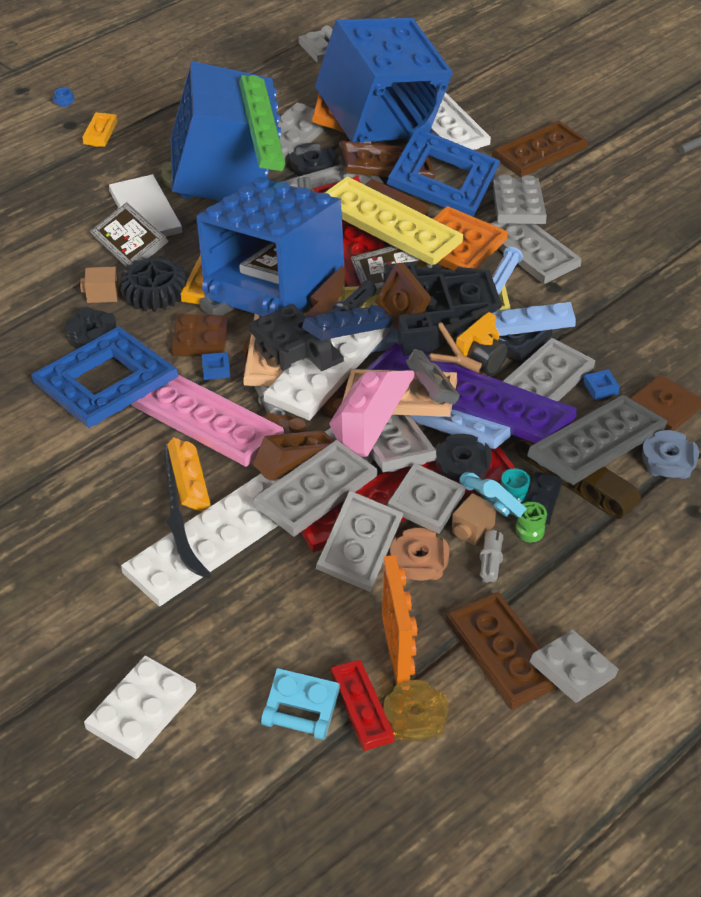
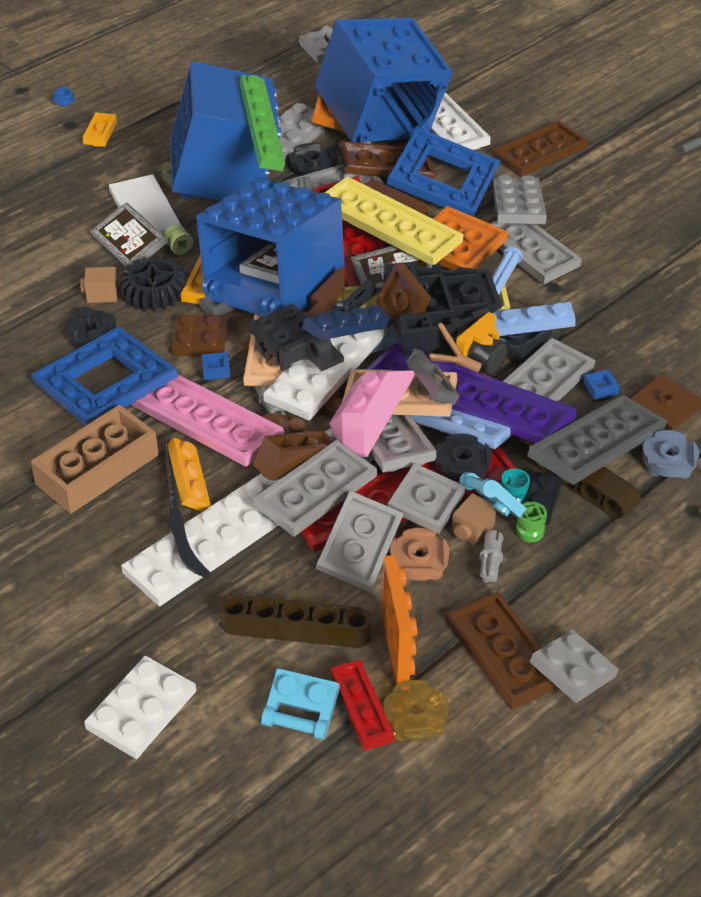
(94, 458): none -> medium nougat brick
(178, 239): none -> yellowish green wheel
(296, 621): none -> dark brown beam

